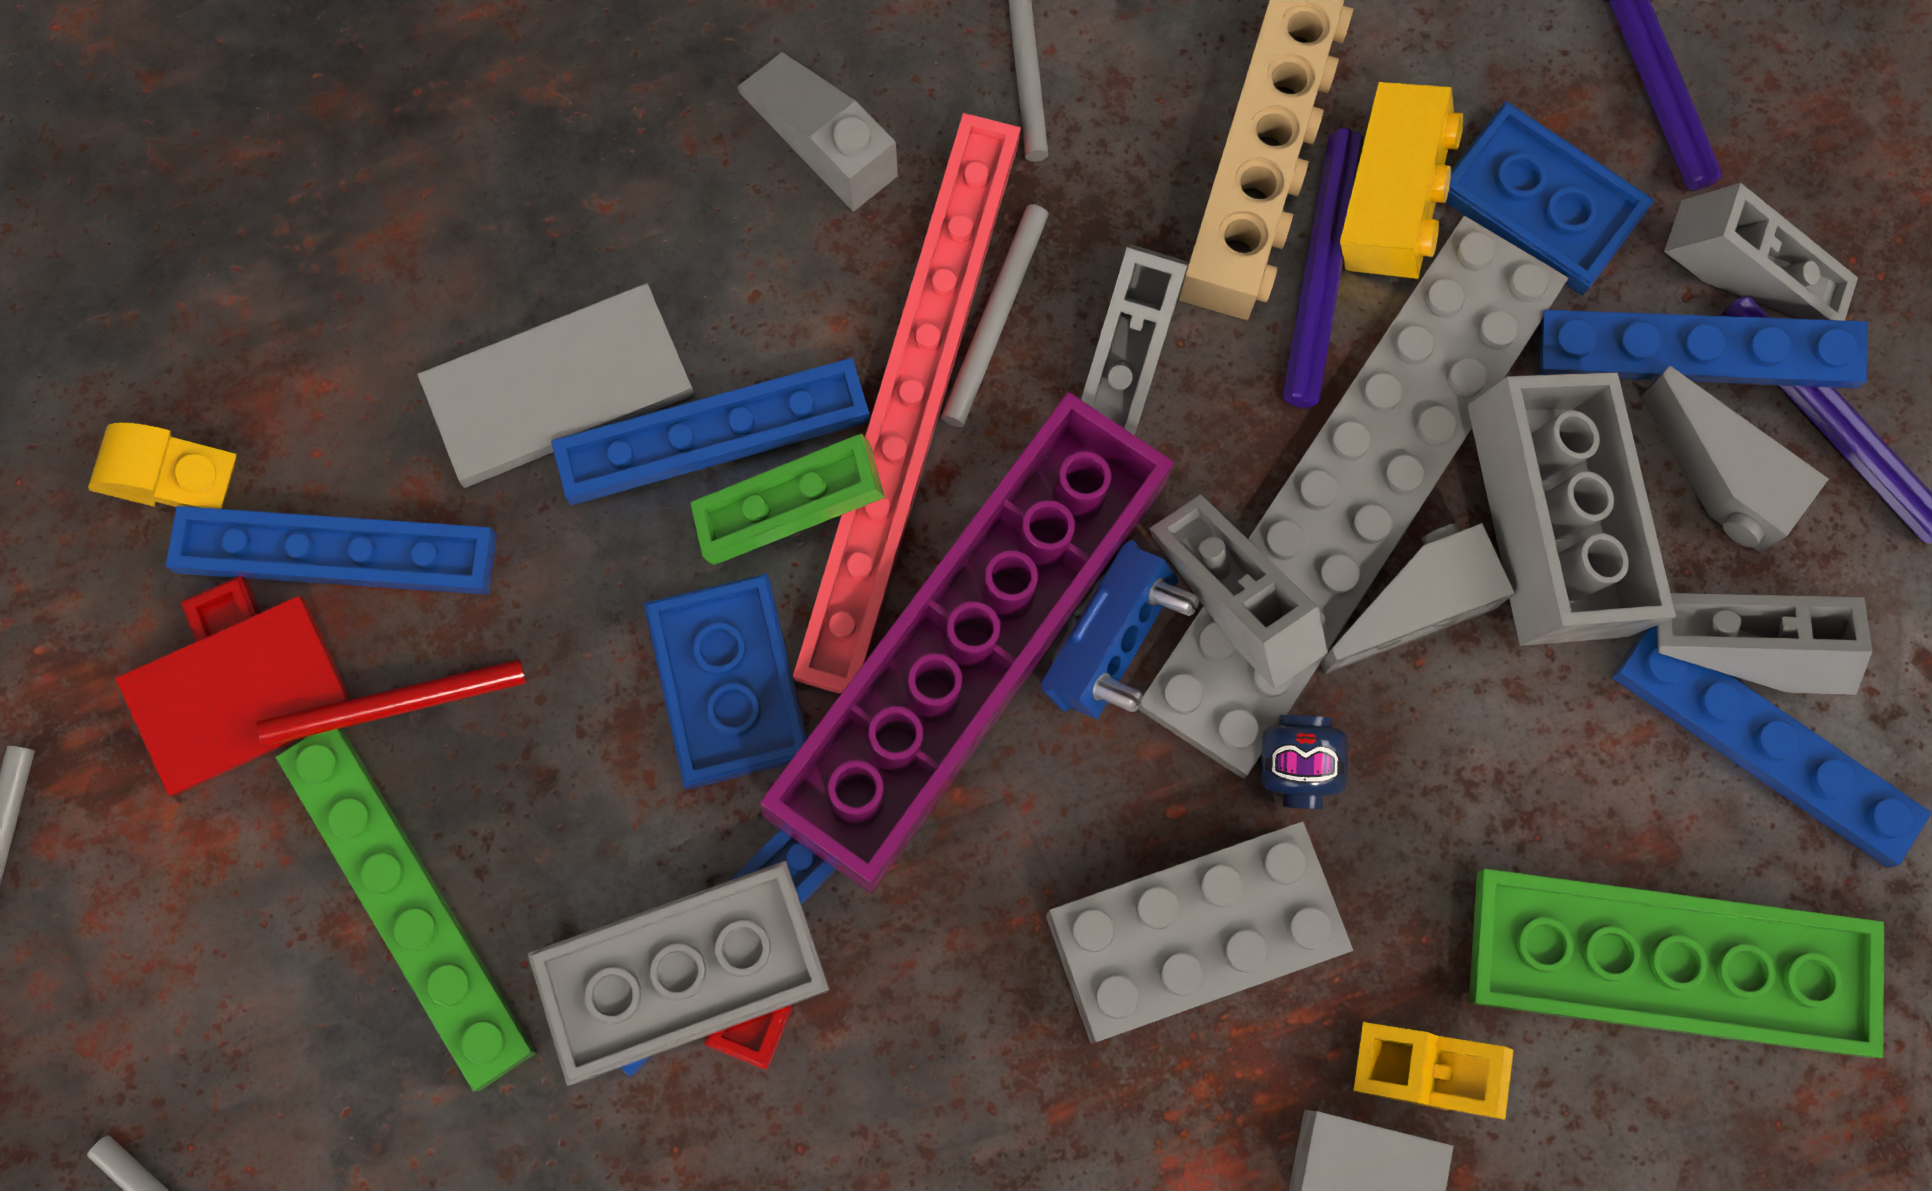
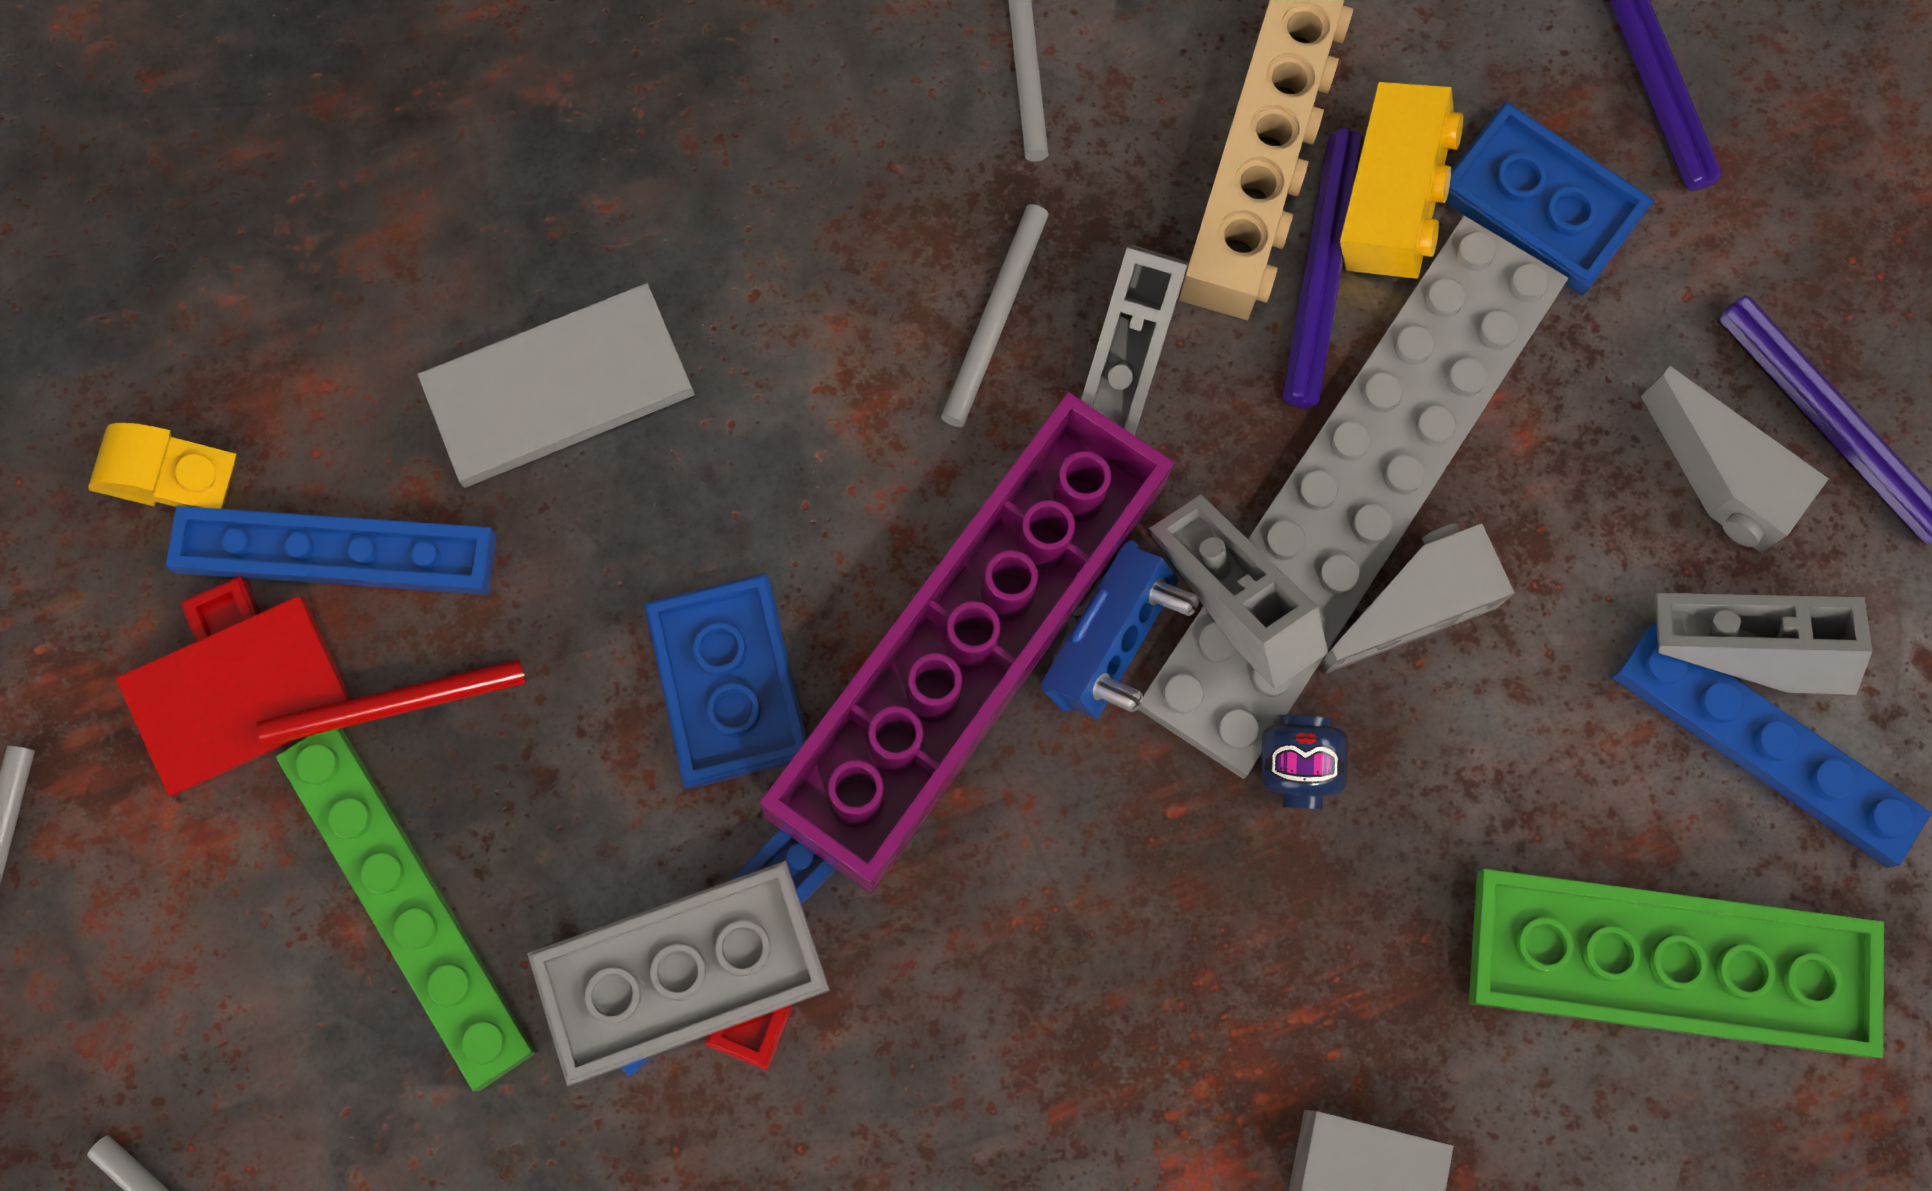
(710, 431): blue plate -> none
(787, 499): bright green plate -> none
(824, 128): light grey slope -> none
(909, 403): coral plate -> none
(1197, 932): light grey brick -> none
(1434, 1070): yellow brick -> none
(1570, 508): light grey brick -> none
(1705, 348): blue plate -> none
(1755, 252): light grey slope -> none

